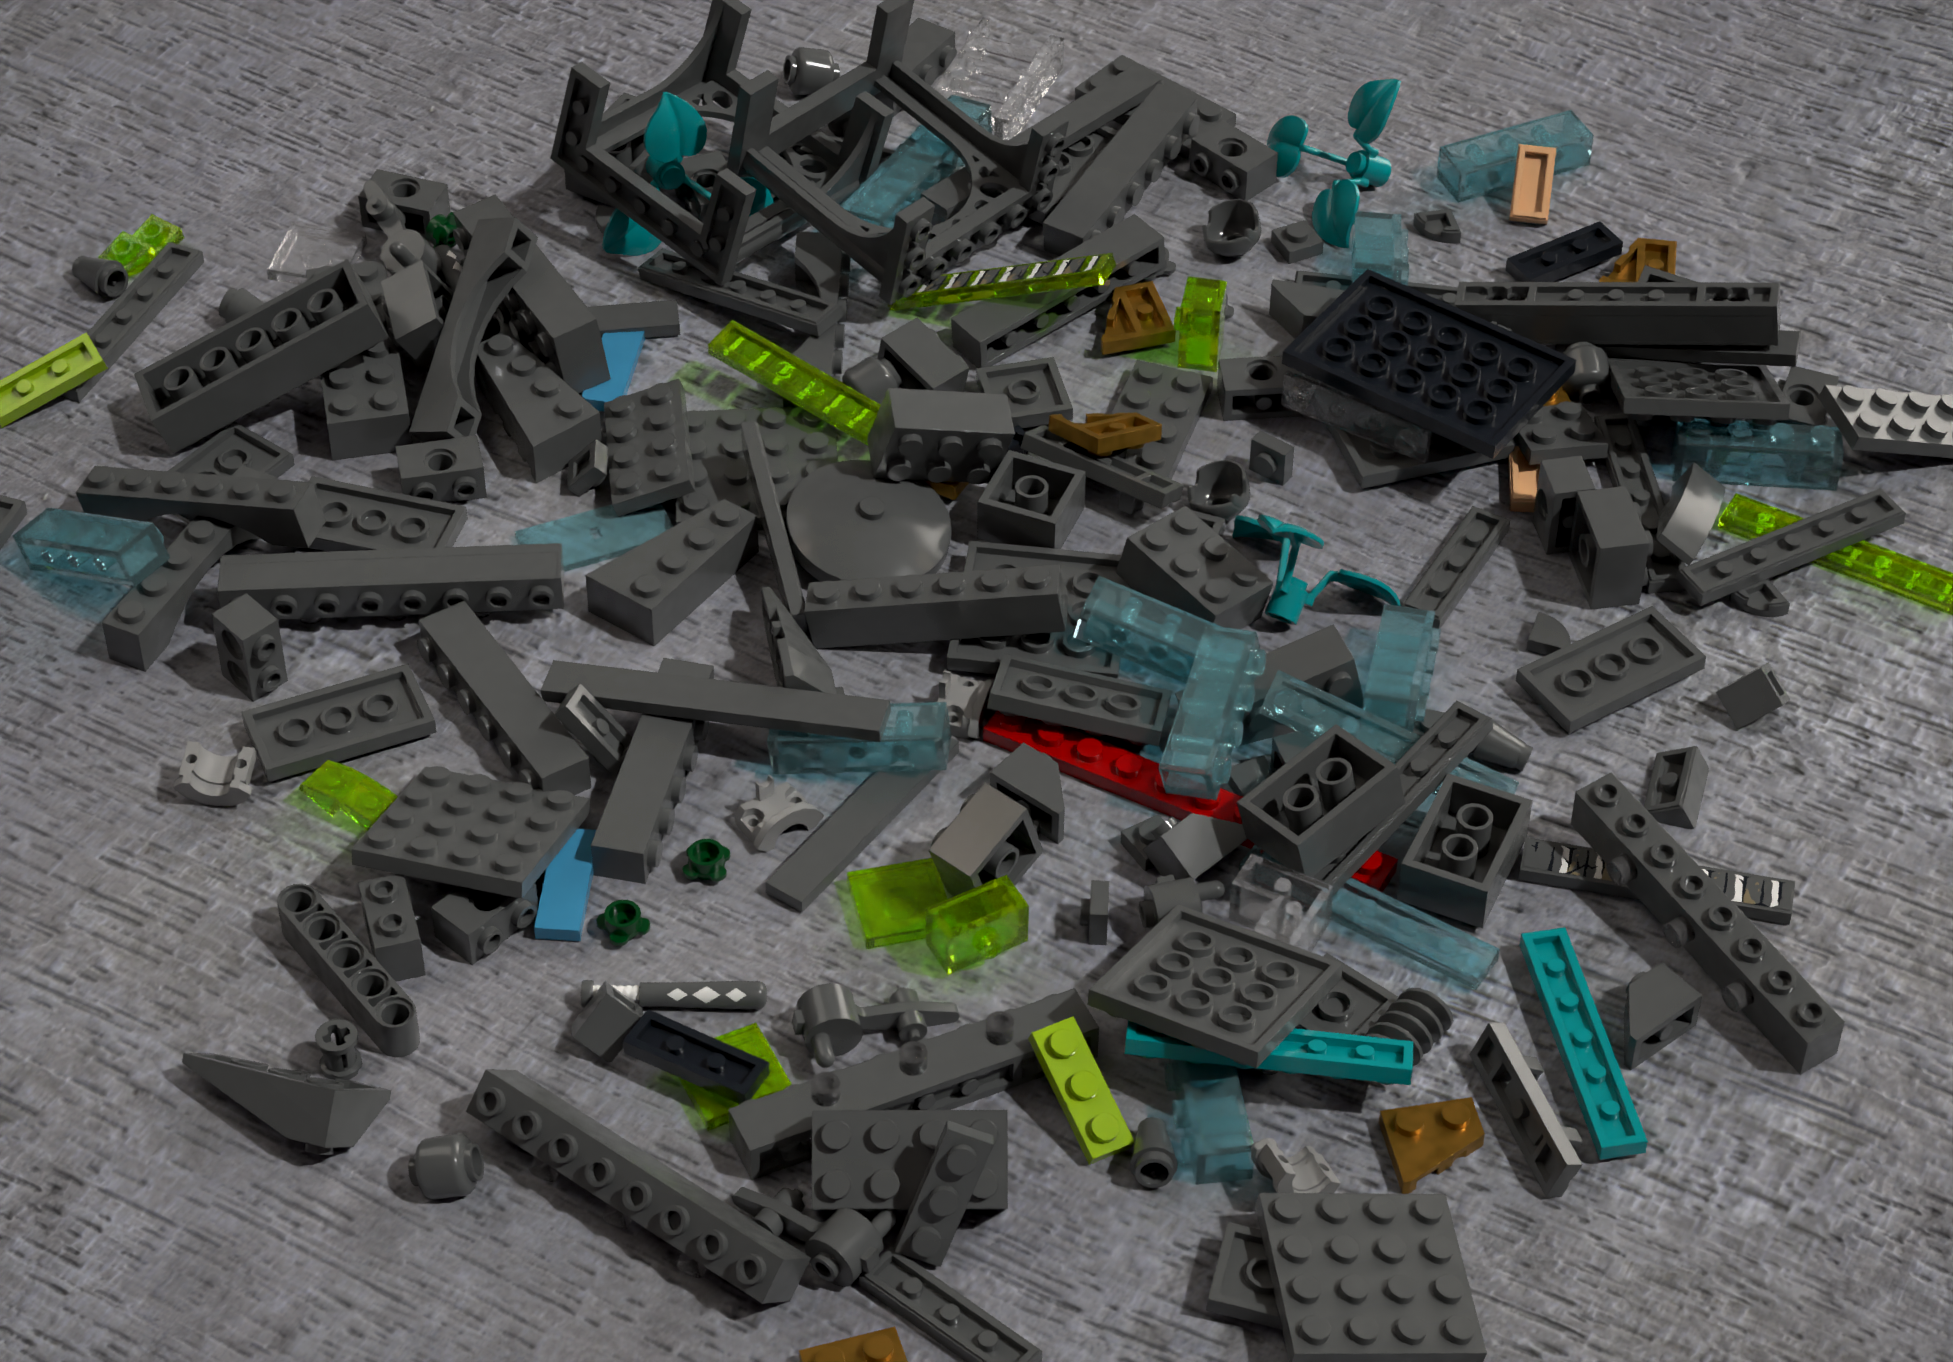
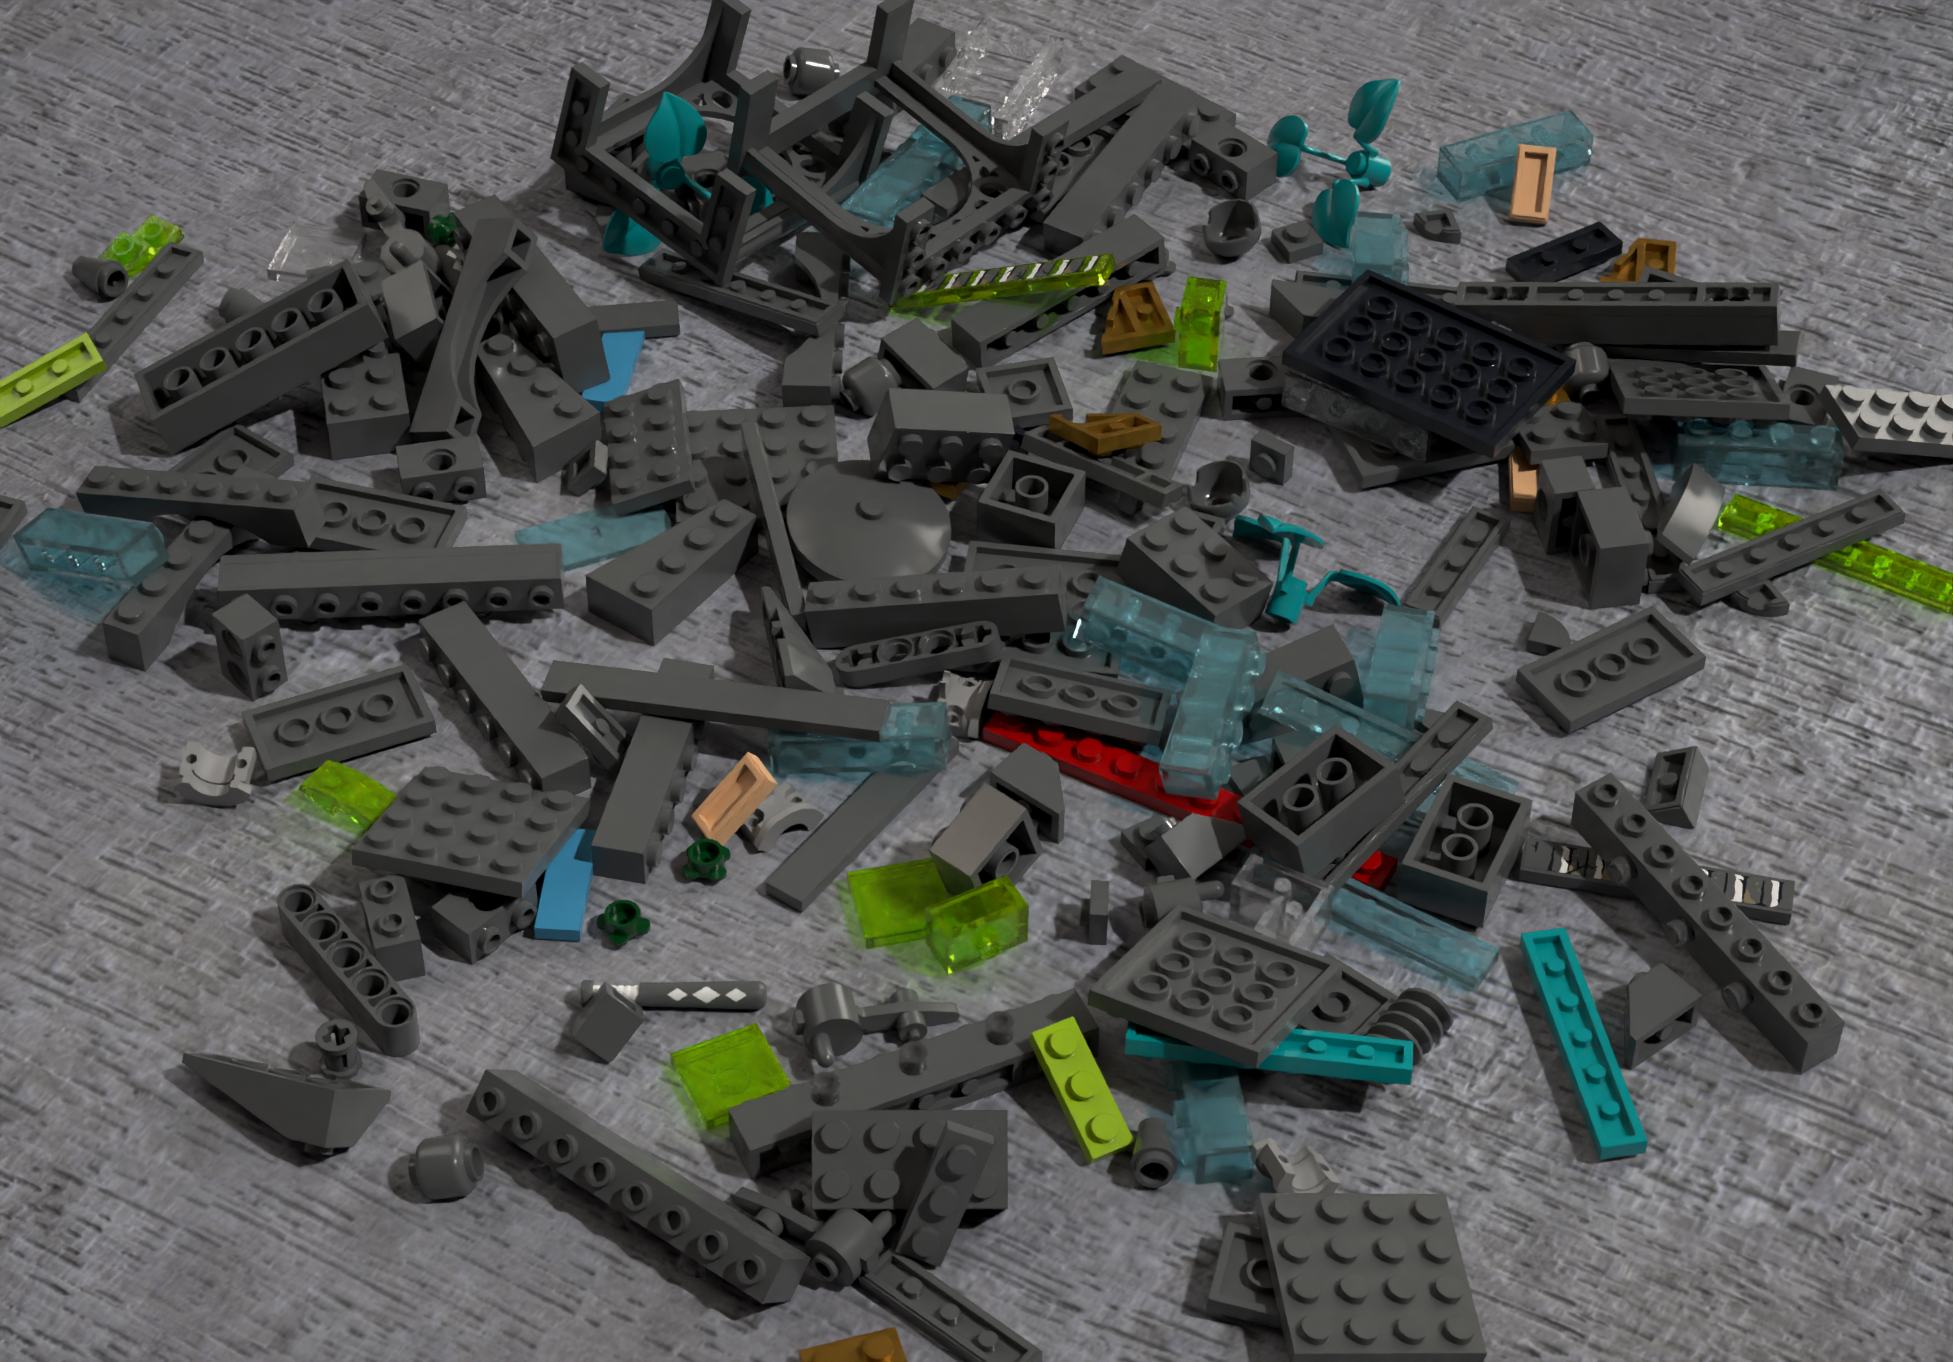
(696, 1057): black plate -> none
(734, 799): none -> light nougat tile
(795, 380): clear neon green tile -> none
(919, 658): none -> dark grey beam
(1429, 1138): pearl gold wing -> none
(1503, 749): dark grey cone -> none
(1514, 1087): dark grey hinge -> none
(1753, 695): dark grey panel -> none

